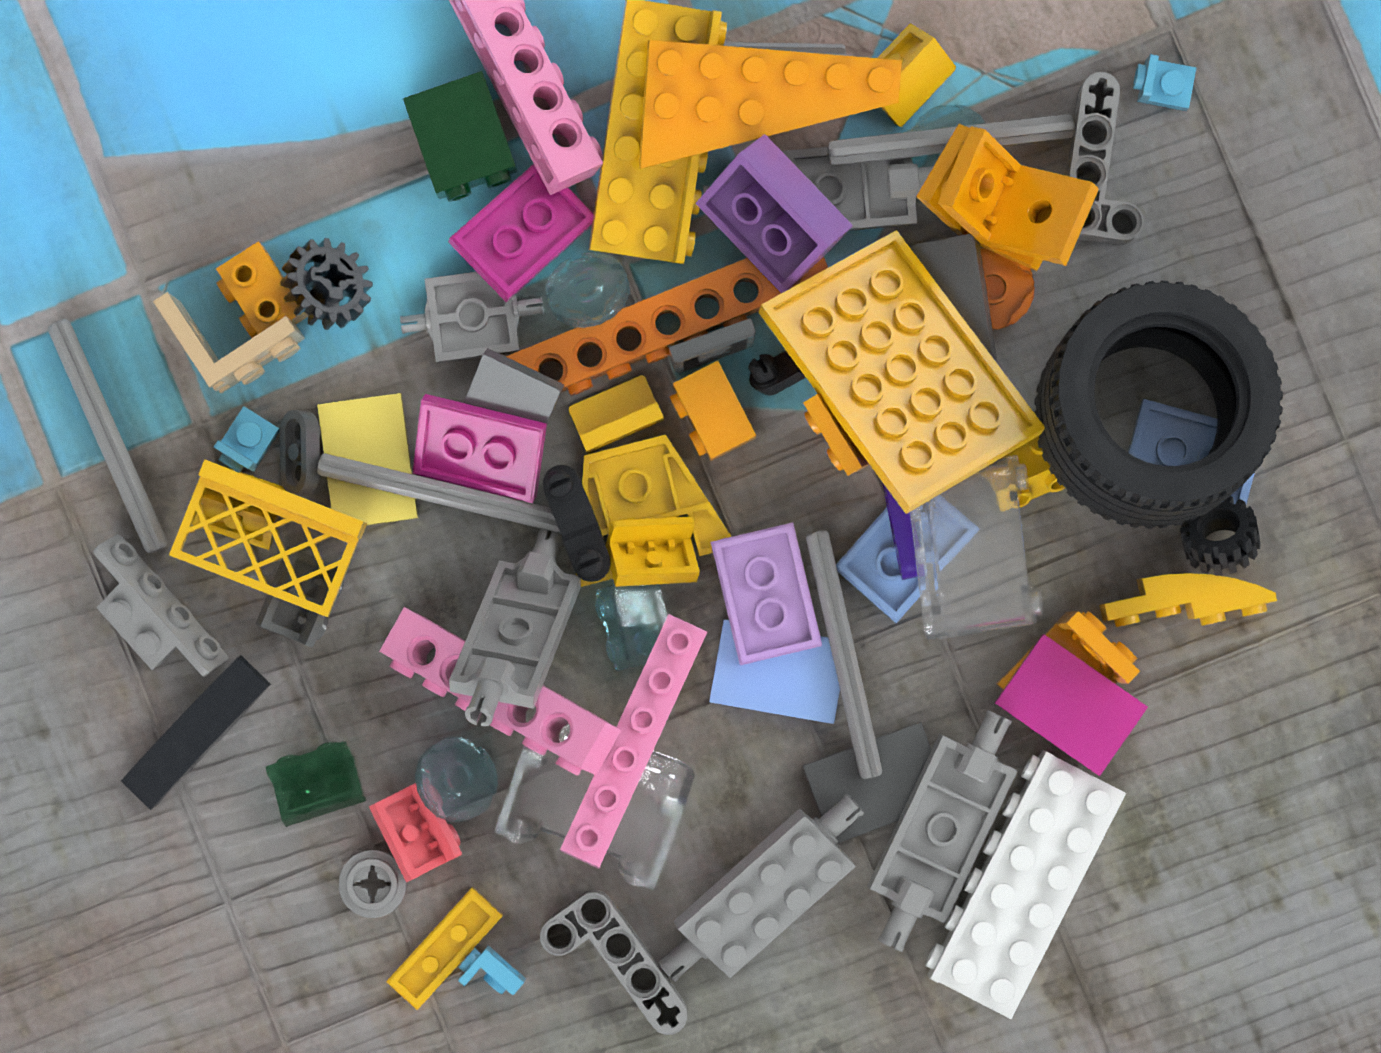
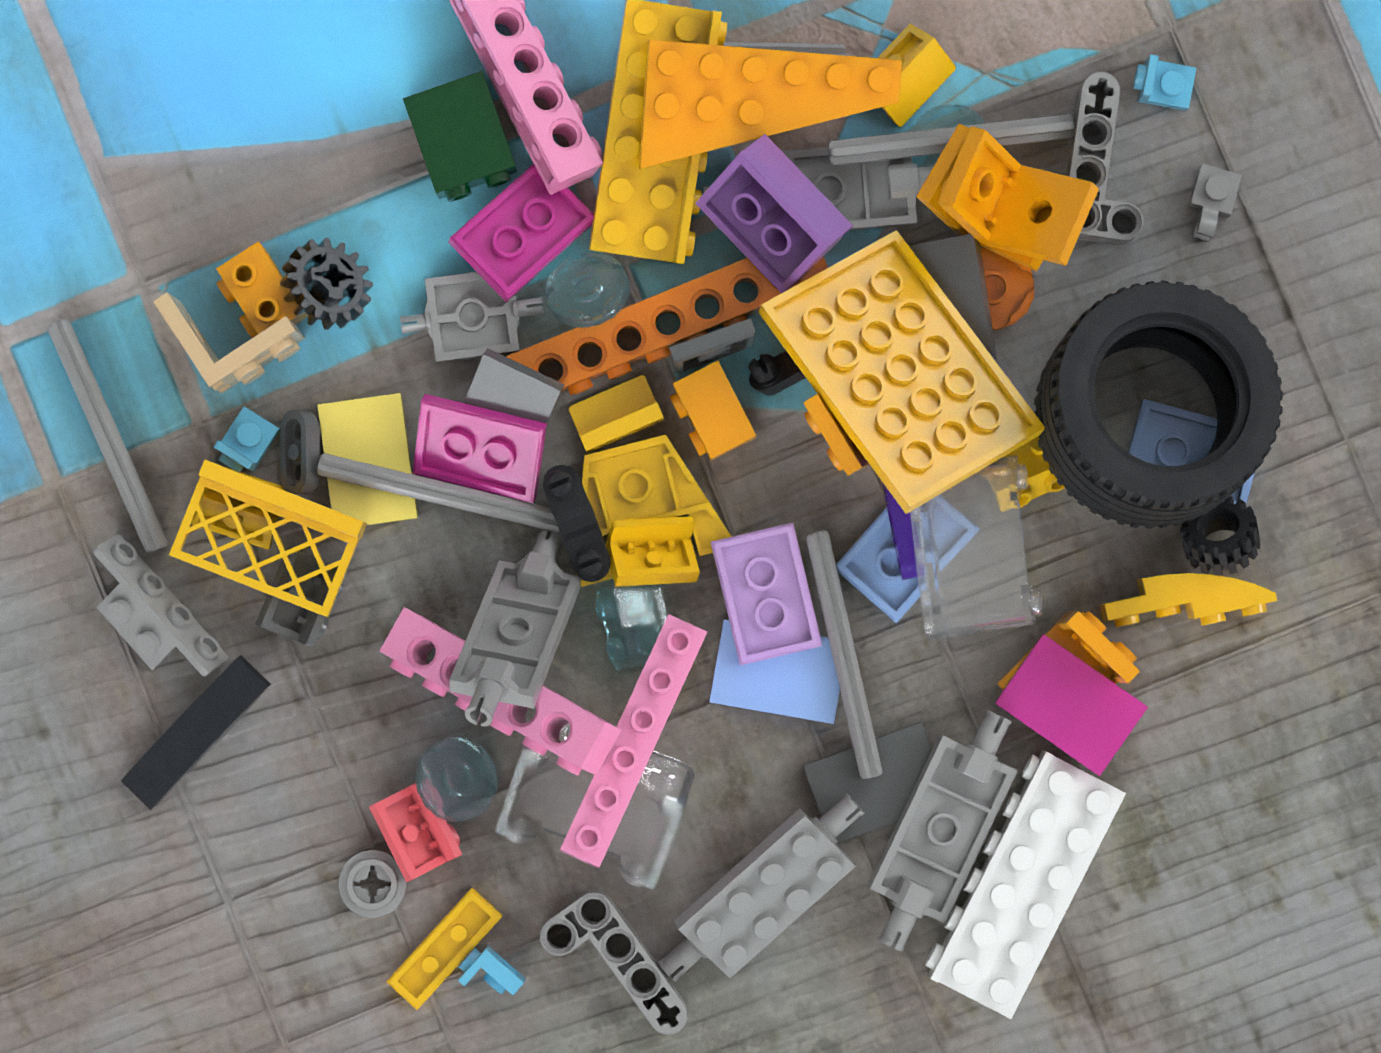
(316, 782): clear green bracket -> none
(1214, 196): none -> light grey plate

